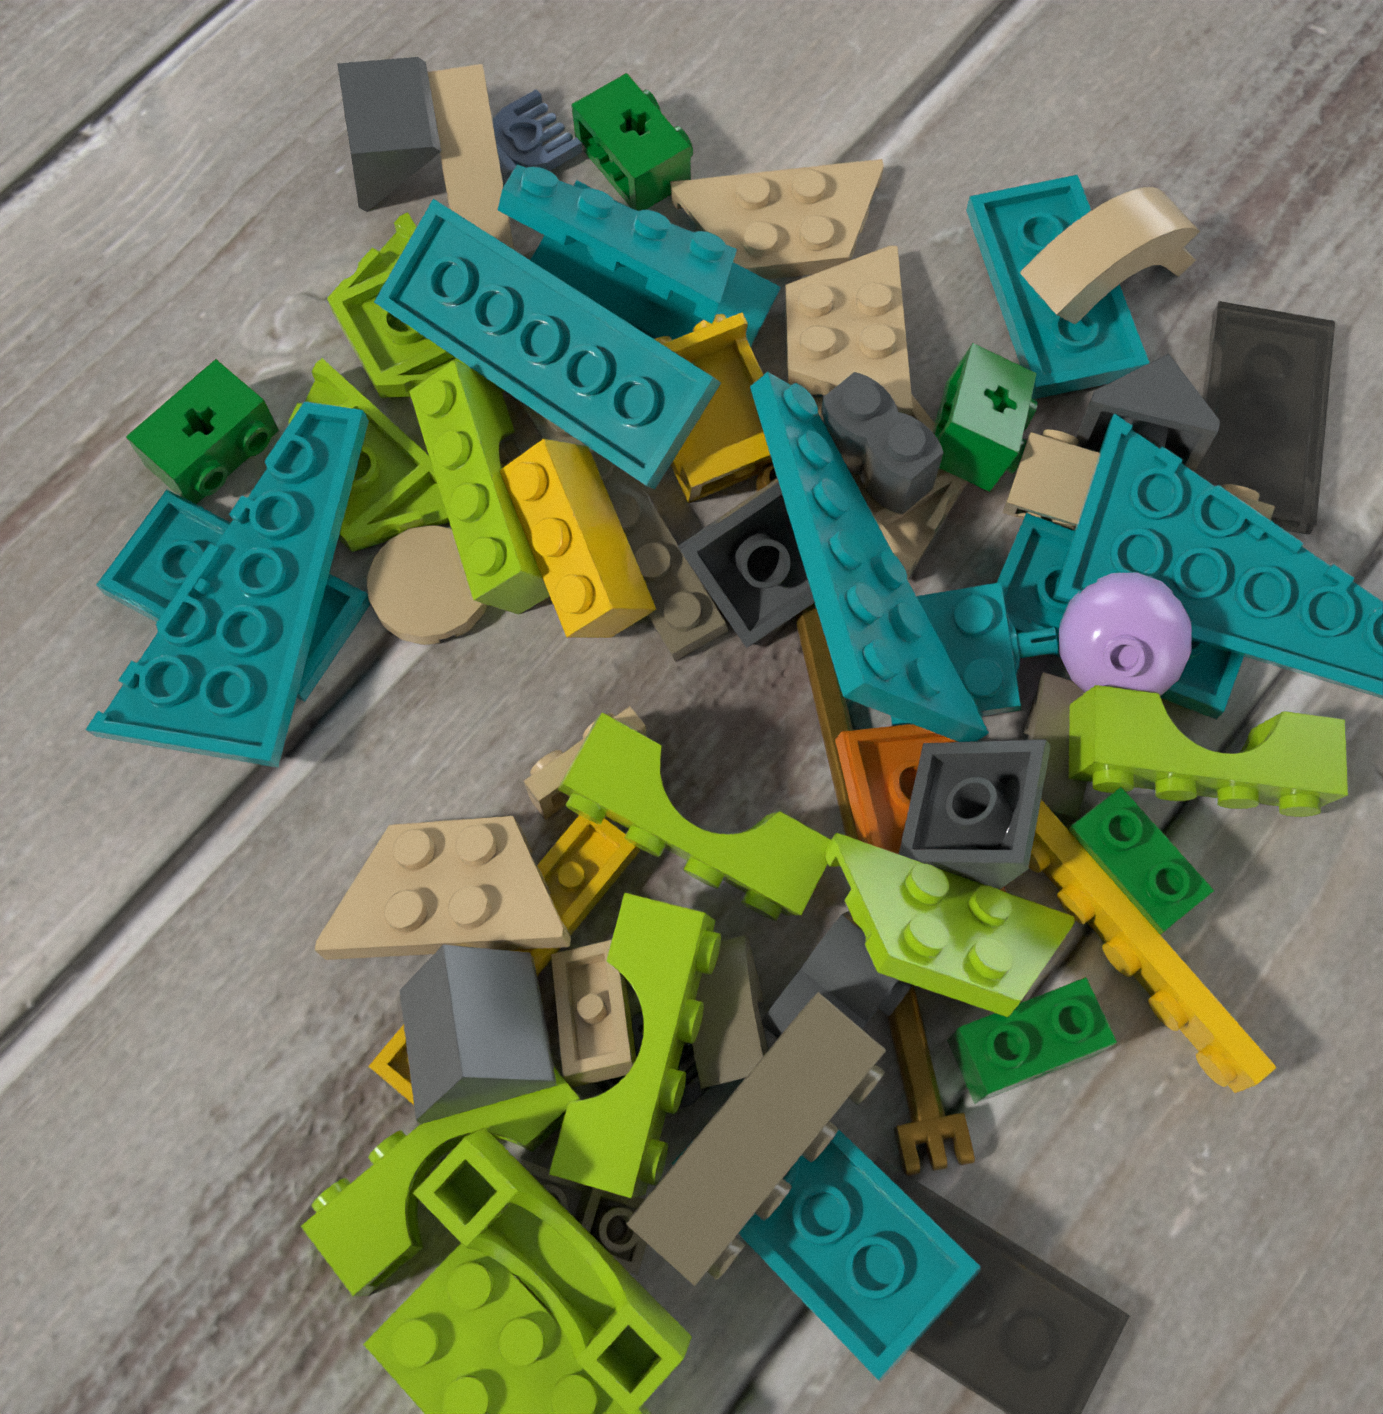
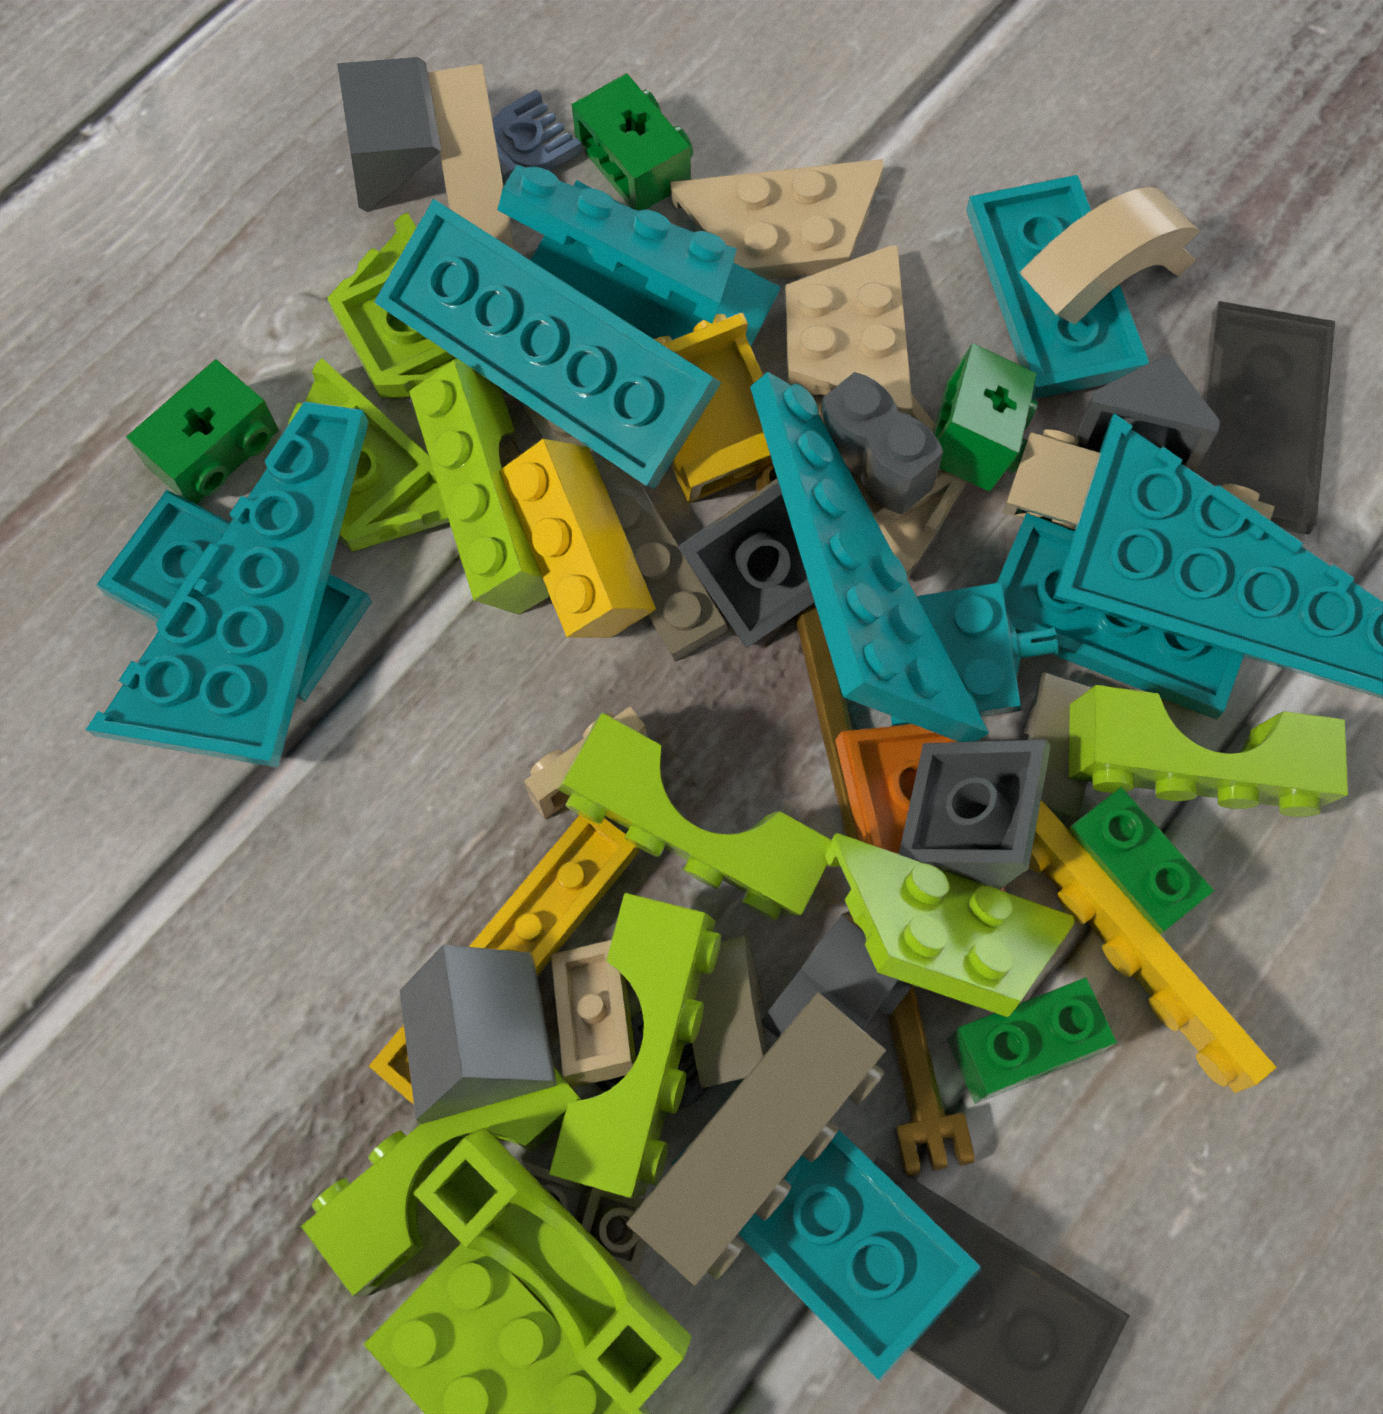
(422, 587): tan tile -> none
(447, 887): tan wing -> none
(1125, 635): lavender cylinder -> none

